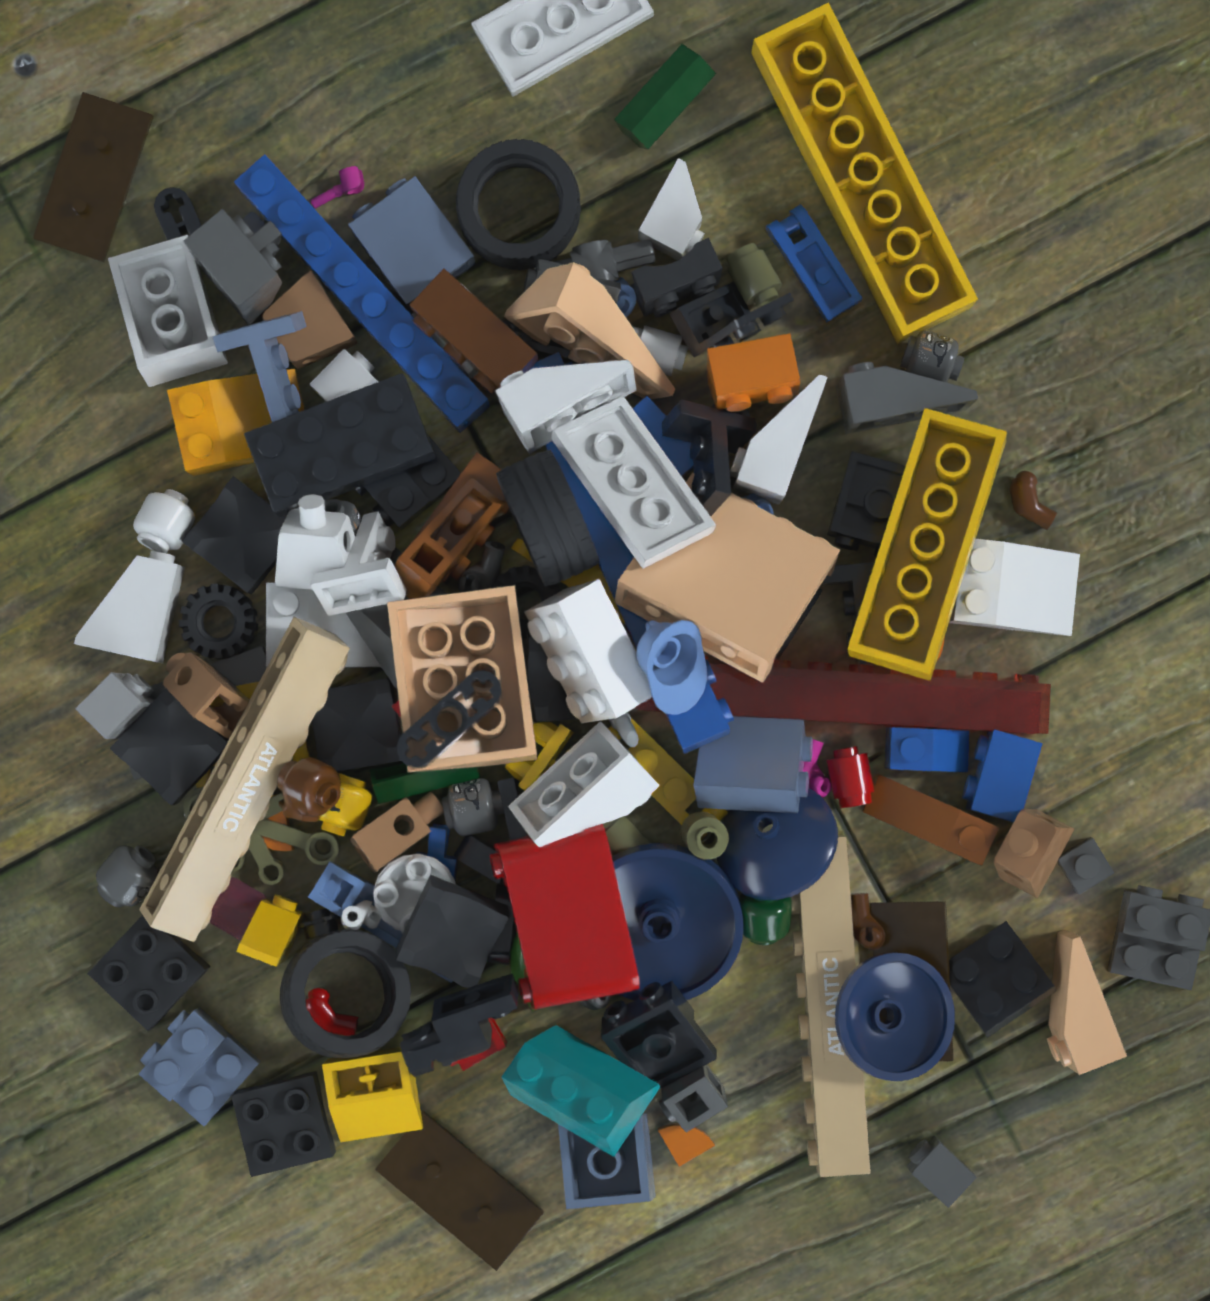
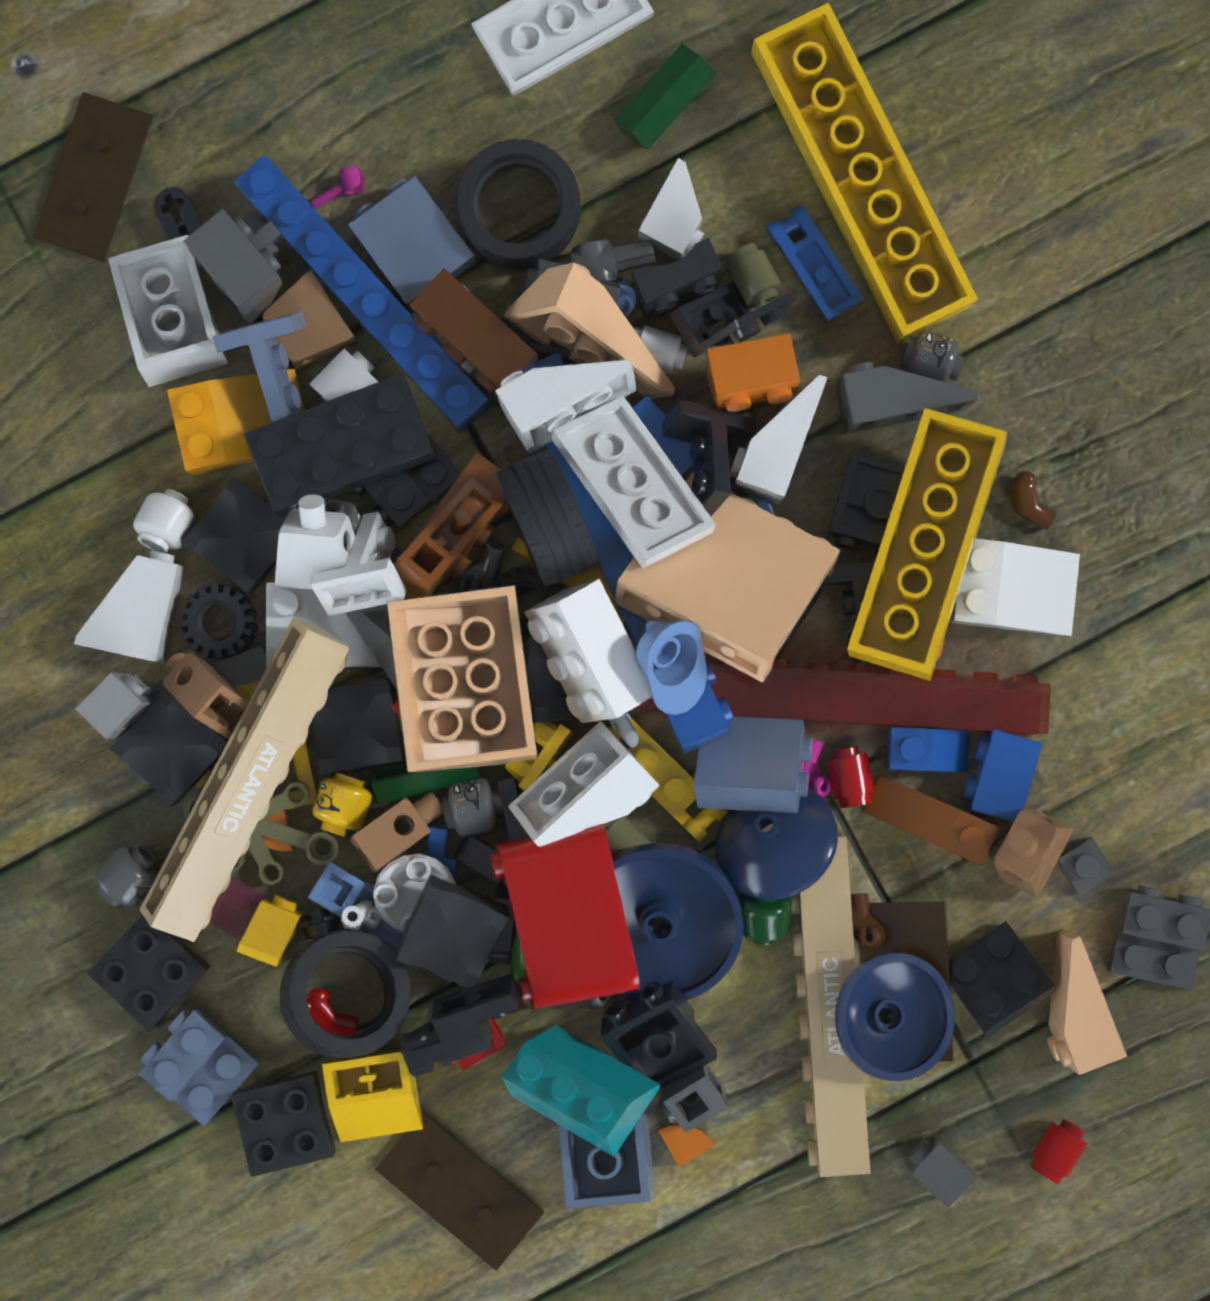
(308, 789): reddish brown head -> none
(480, 705): black beam -> none
(698, 824): olive brick -> none
(1058, 1150): none -> red brick

